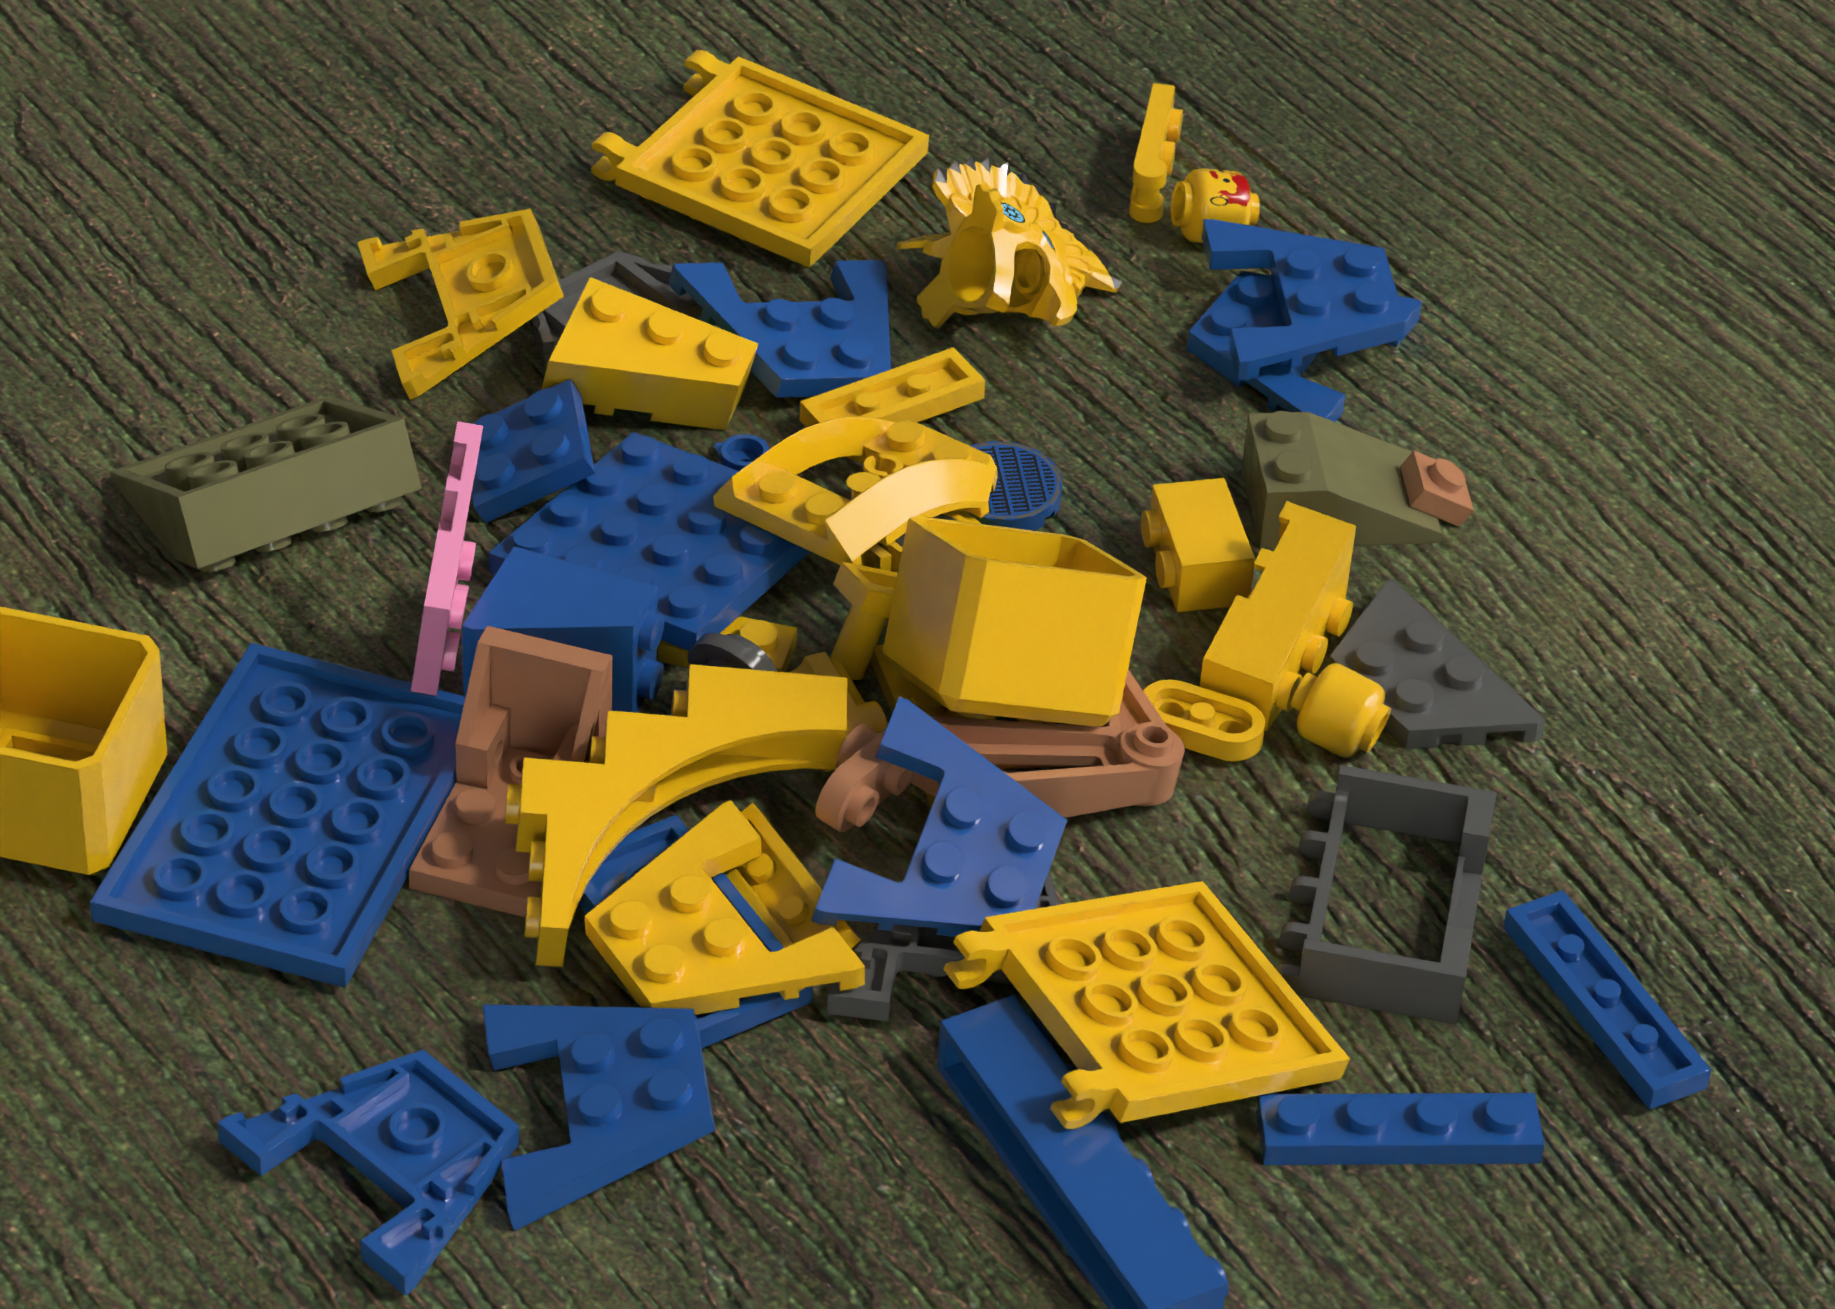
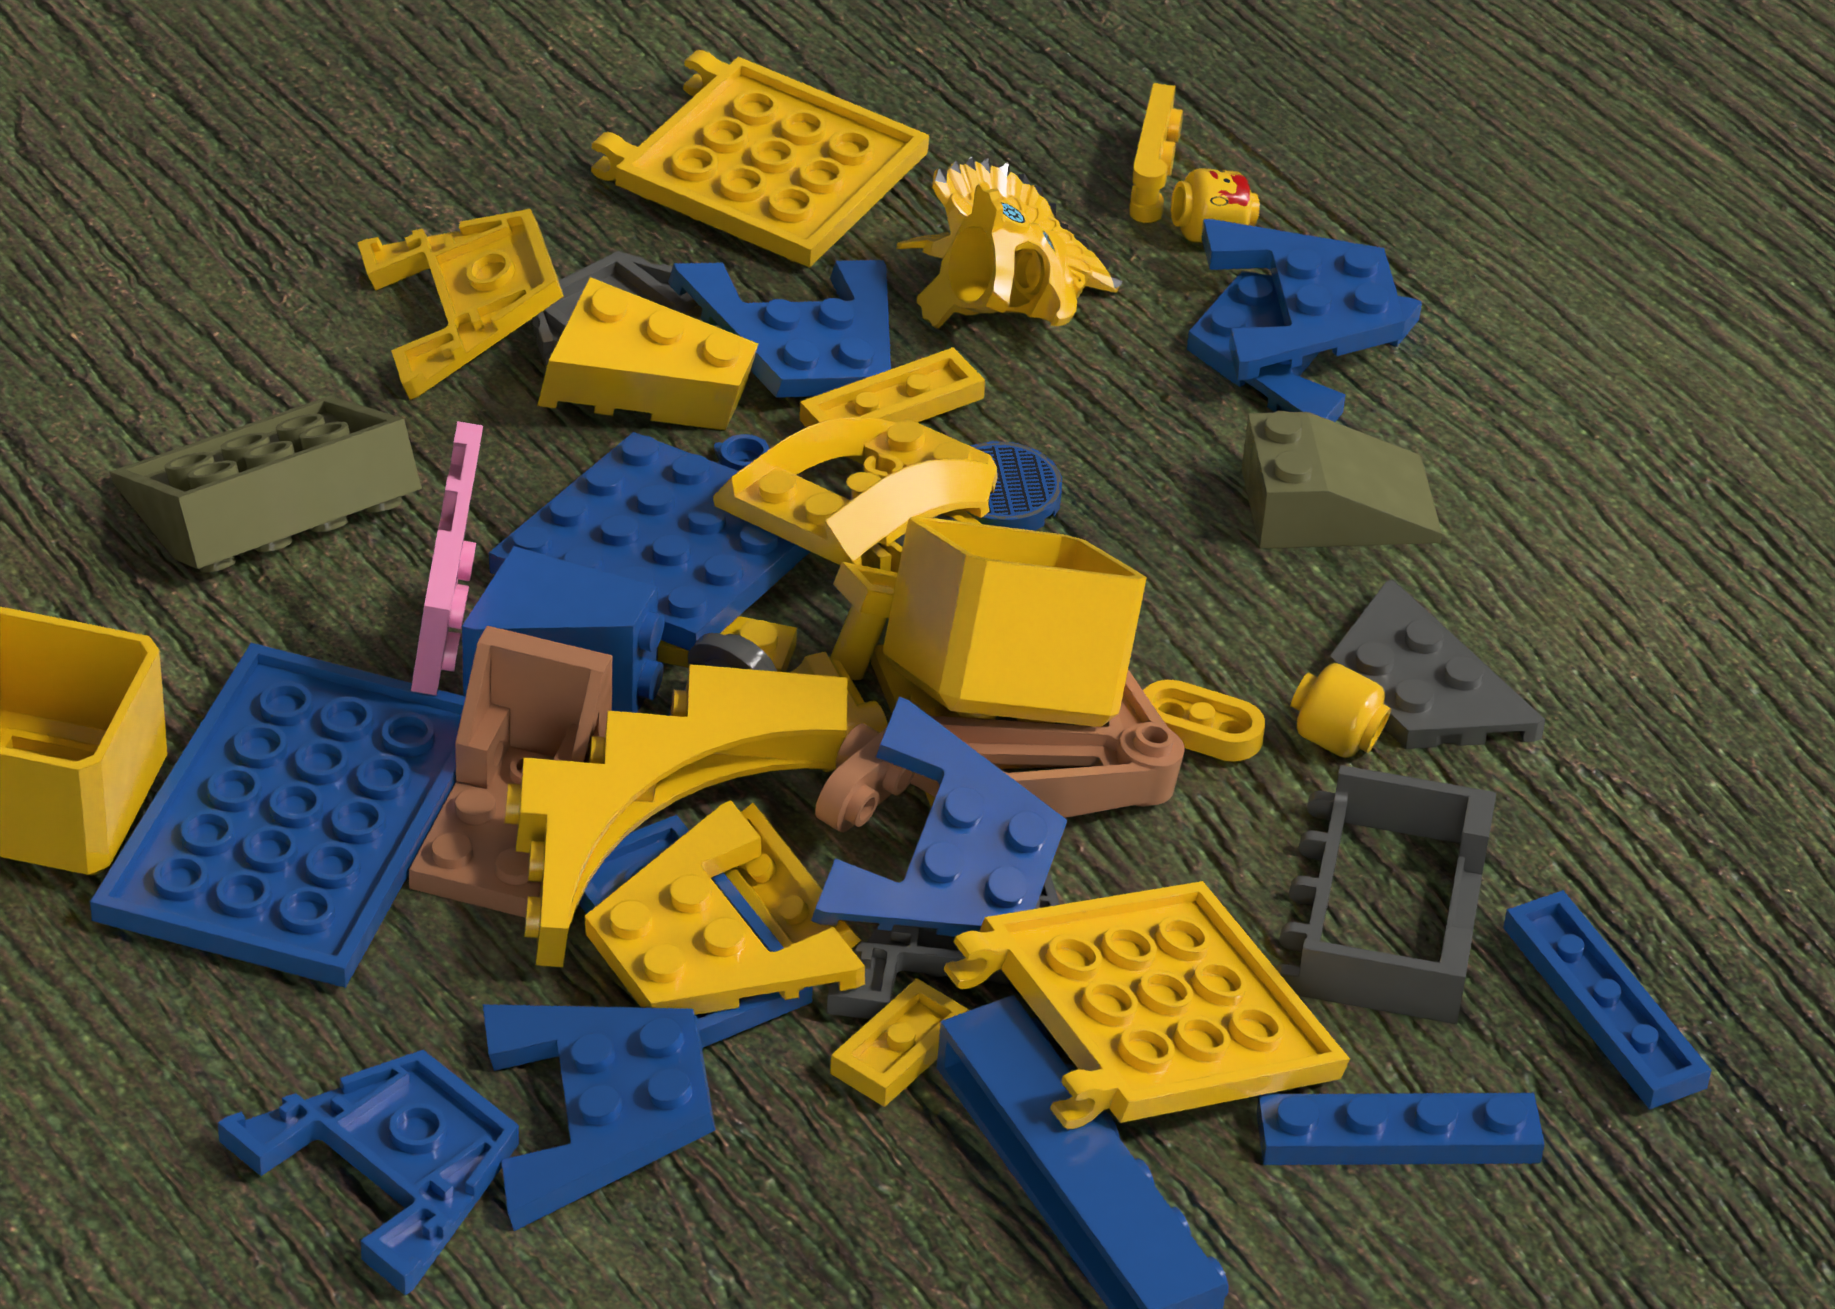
(531, 451): blue plate -> none
(895, 1043): none -> yellow plate
(1198, 544): yellow brick -> none
(1287, 617): yellow wedge -> none
(1436, 488): nougat plate -> none

